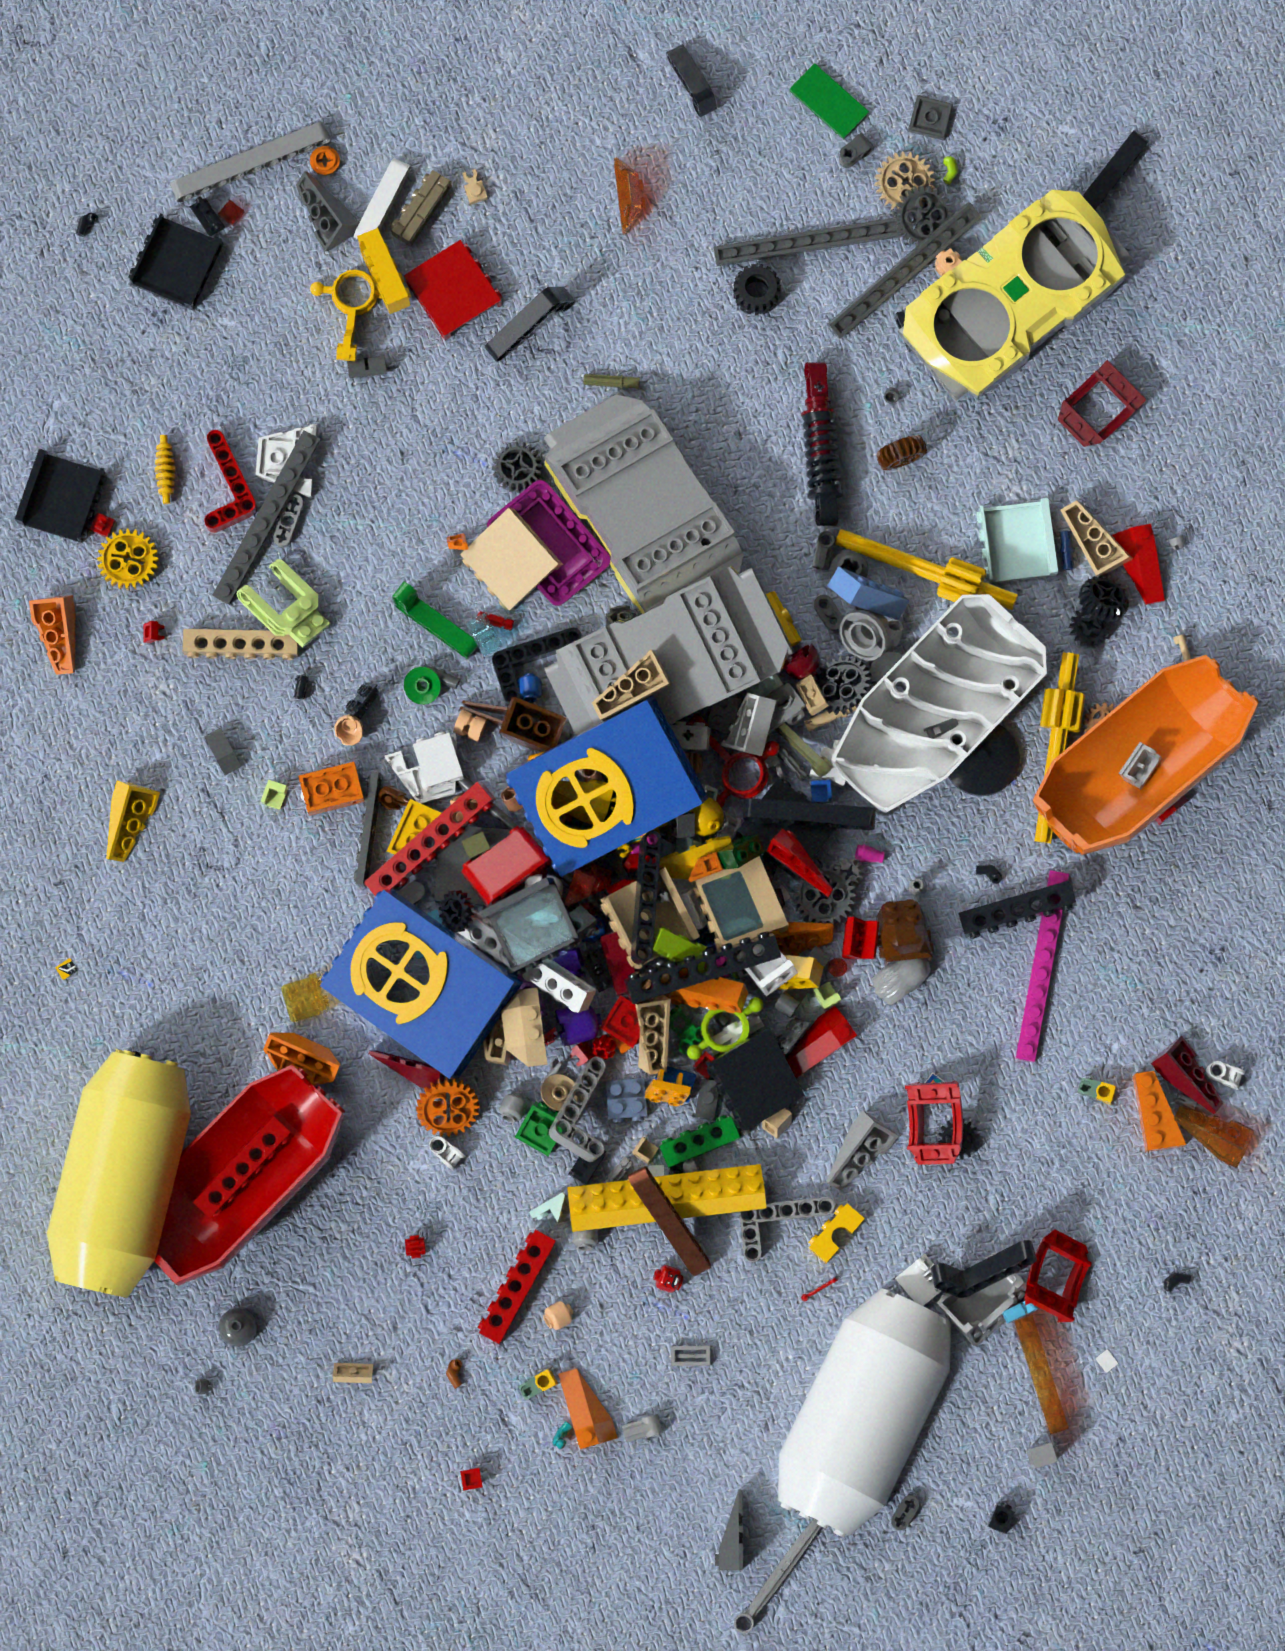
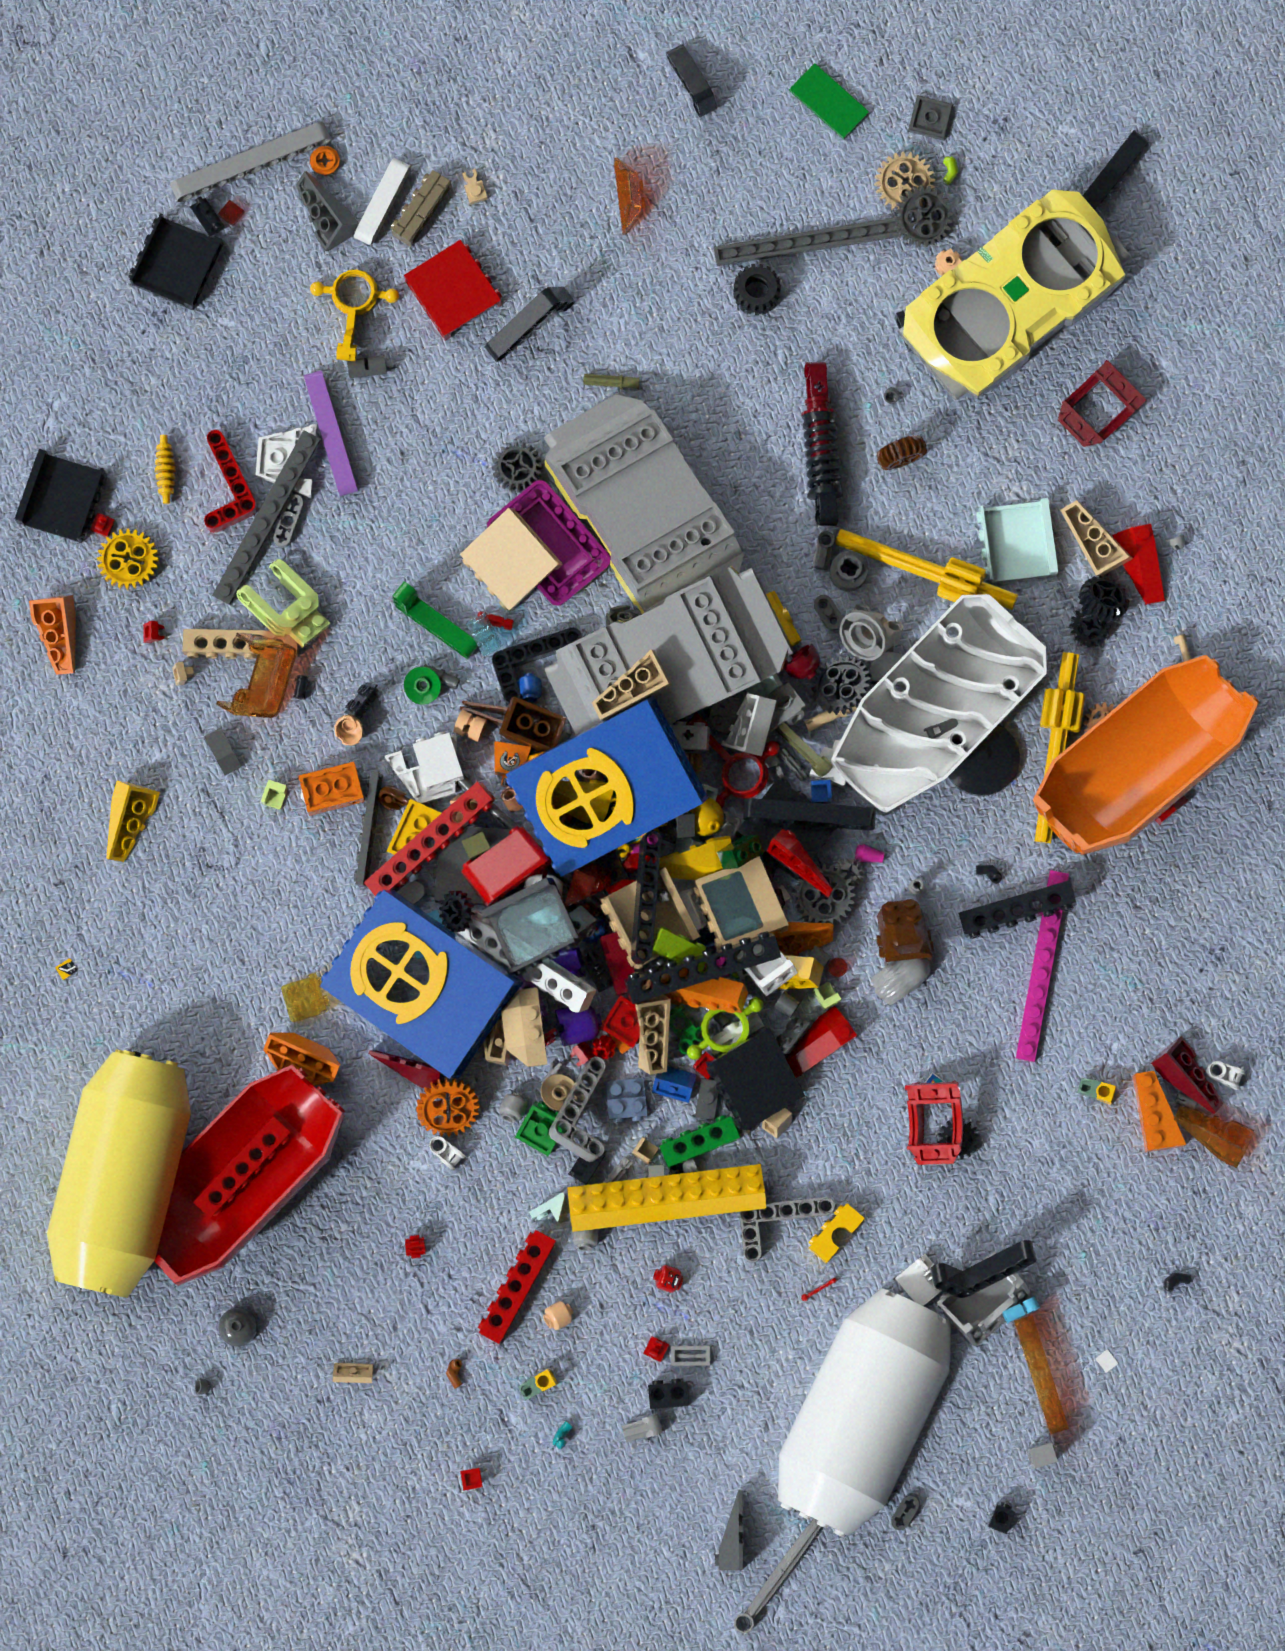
(85, 222): black arm -> none
(182, 673): none -> tan tile
(267, 680): none -> clear orange windscreen
(330, 433): none -> medium lavender beam
(383, 271): yellow wedge -> none
(457, 542): orange tile -> none
(509, 757): none -> orange torso
(588, 1416): orange wedge -> none
(656, 1349): none -> red tile
(667, 1092): light orange plate -> none
(668, 1400): none -> black brick
(669, 1221): copper beam -> none
(705, 866): orange tile -> none
(811, 695): tan plate -> none
(857, 149): dark grey piece -> none
(860, 939): red bracket -> none
(862, 1144): light grey wedge -> none
(868, 593): medium blue wedge -> none
(904, 270): dark grey plate -> none
(1058, 1305): red wedge -> none
(1067, 550): dark blue pin -> none
(1140, 765): light grey hinge -> none

